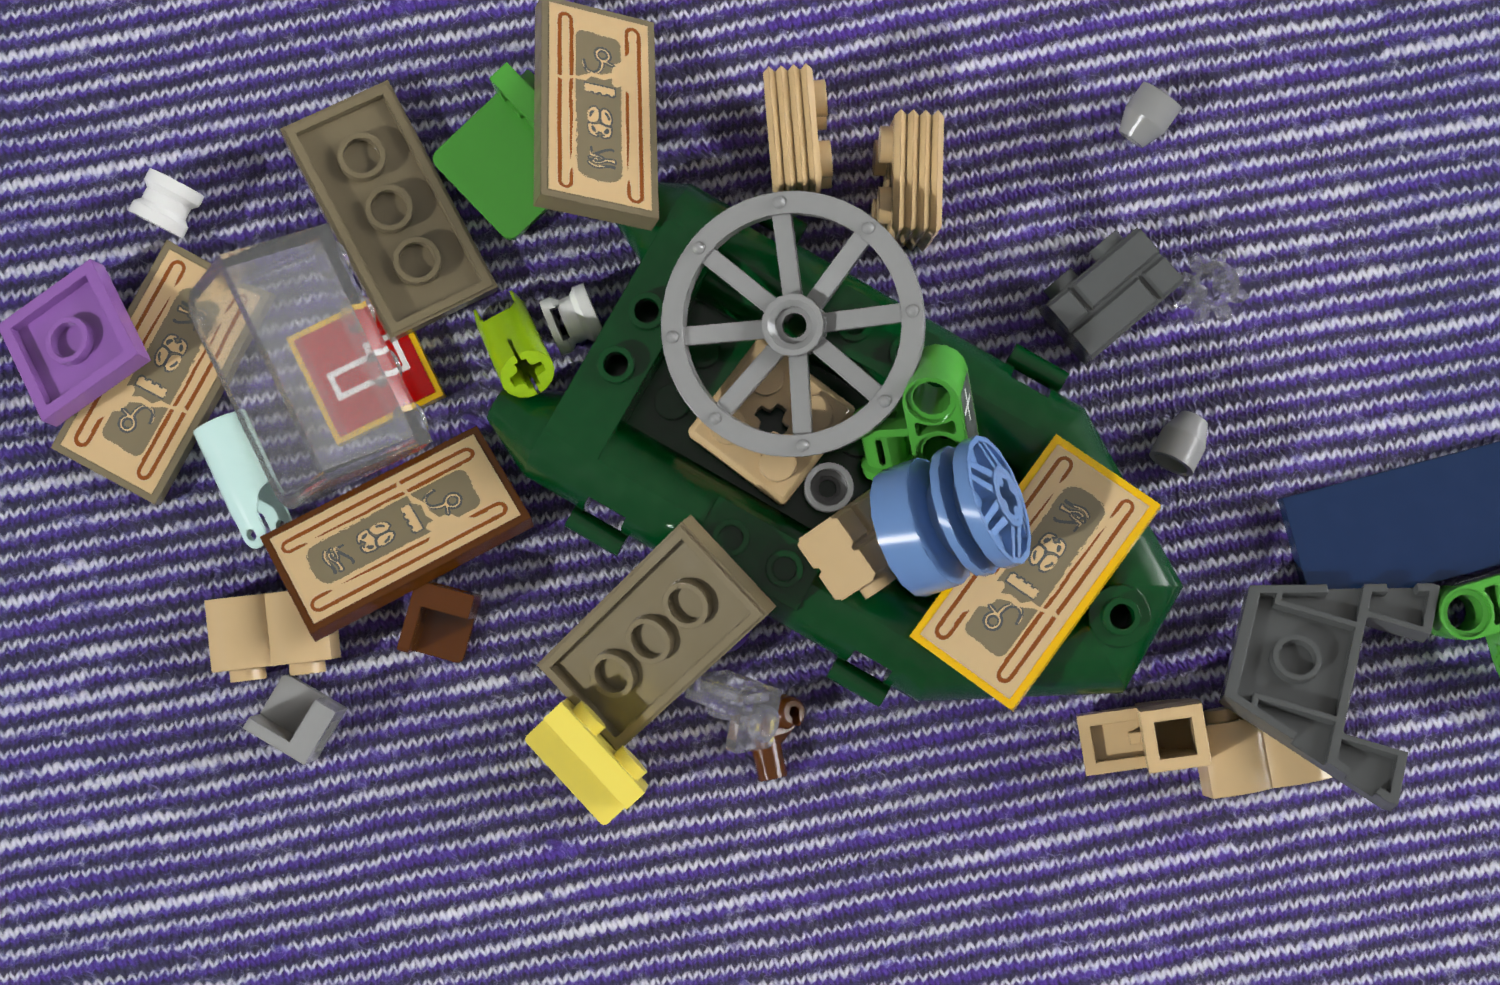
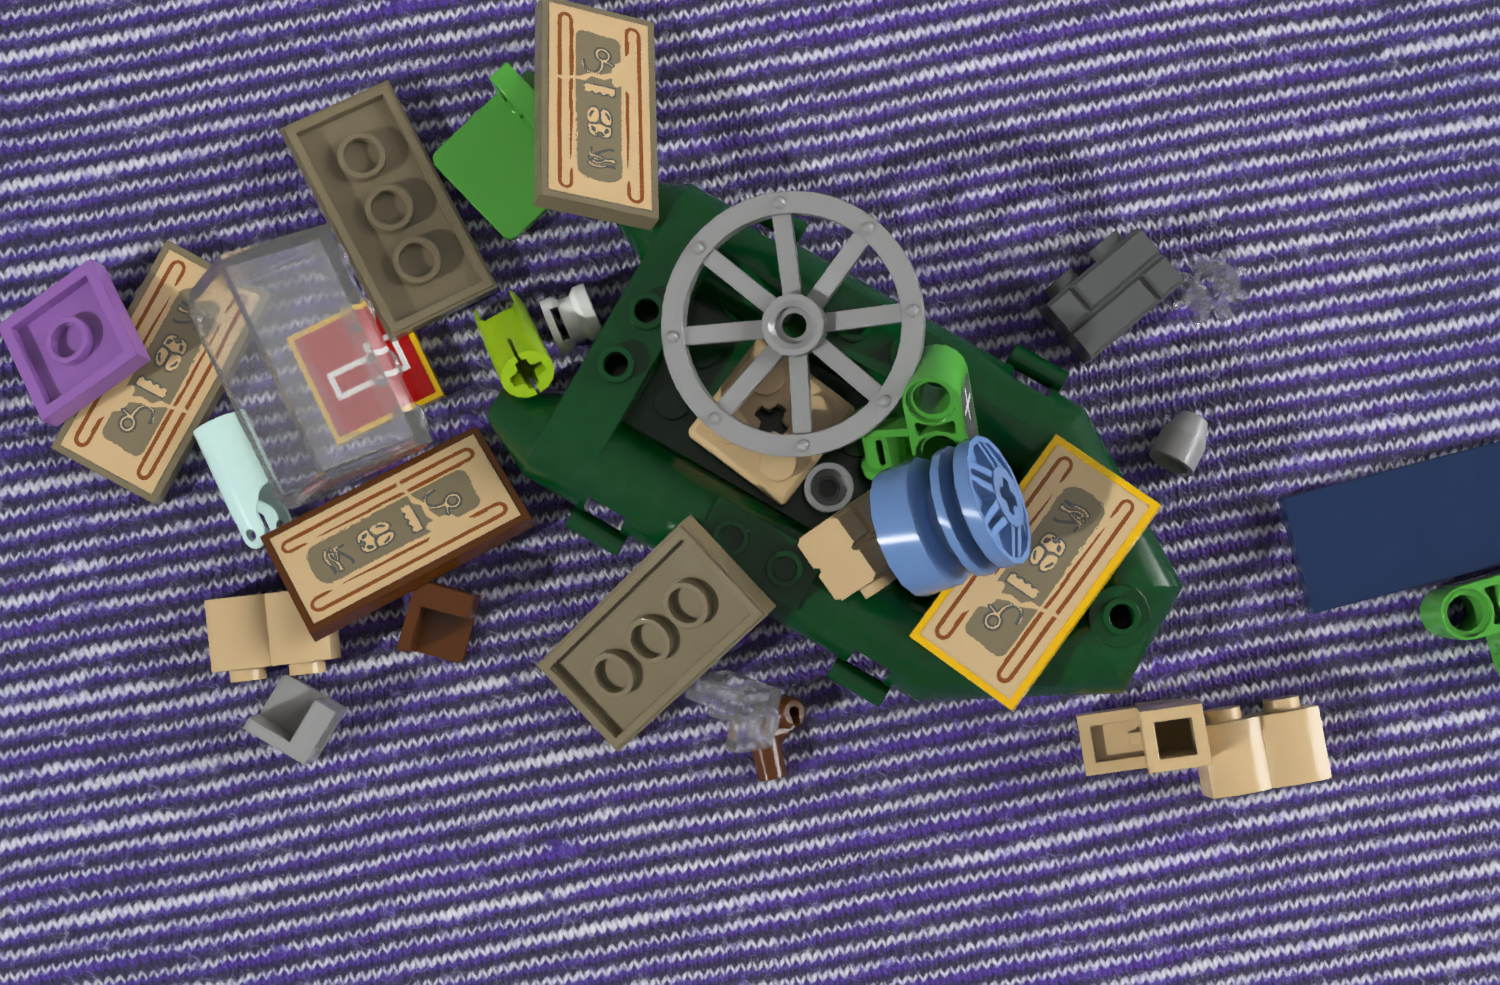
(166, 203): white wheel -> none
(586, 762): light yellow bracket -> none
(794, 115): tan brick -> none
(912, 172): tan brick -> none
(1148, 115): light grey hose -> none
(1298, 668): dark grey wing -> none

